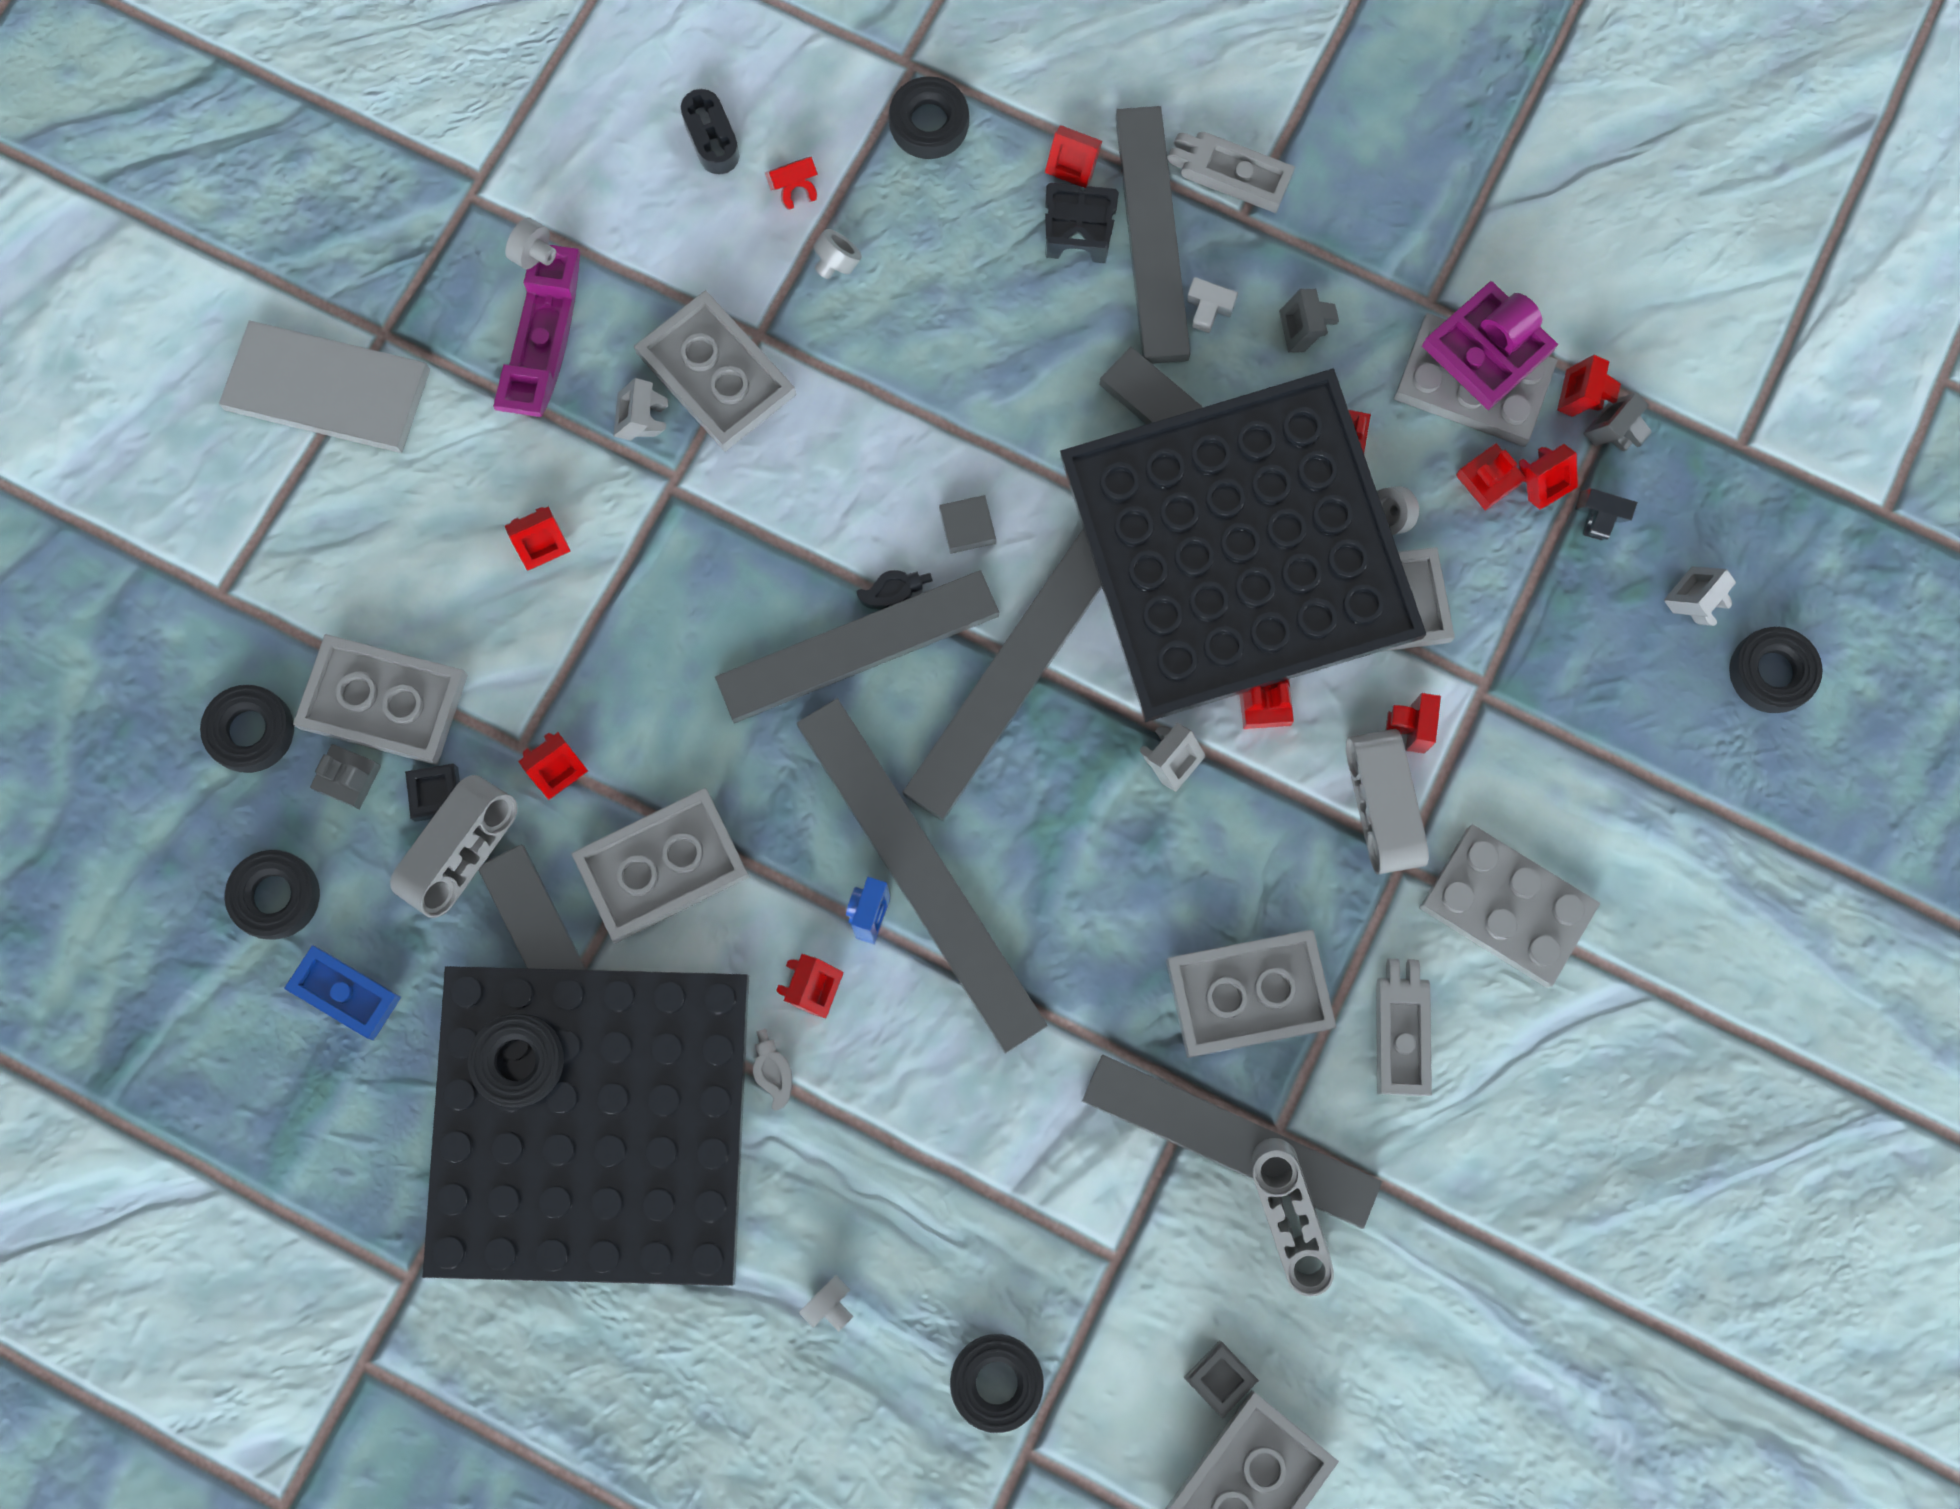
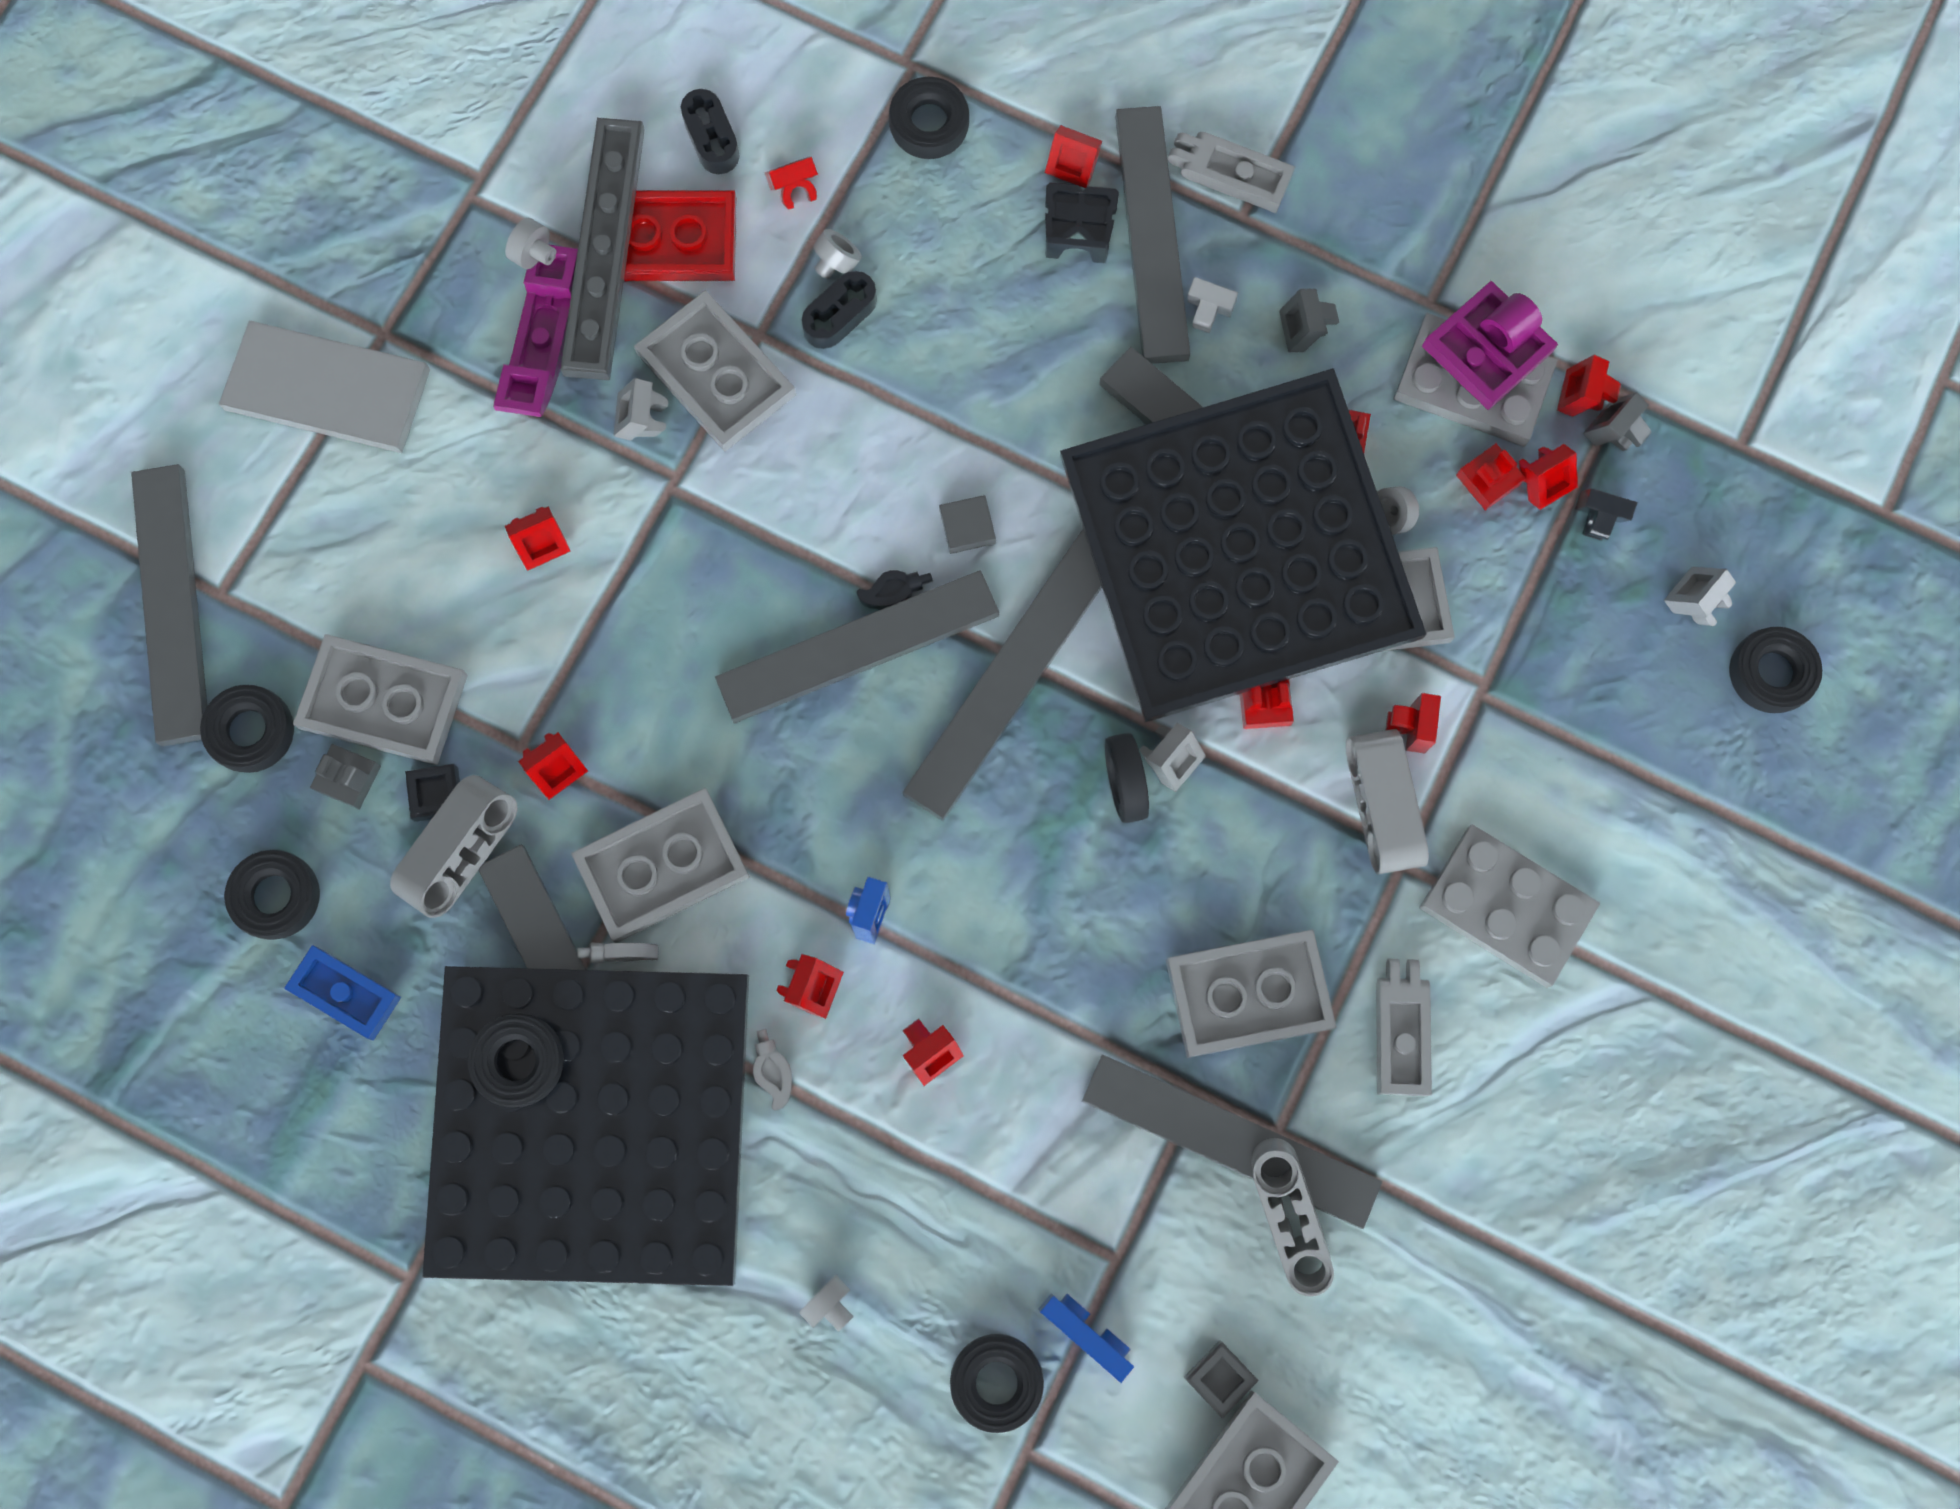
(169, 604): none -> dark grey tile
(603, 249): none -> dark grey tile
(618, 952): none -> light grey piece
(682, 236): none -> red tile
(832, 304): none -> black beam
(922, 876): dark grey tile -> none
(931, 1051): none -> red tile
(1104, 1349): none -> blue plate
(1126, 777): none -> black tyre

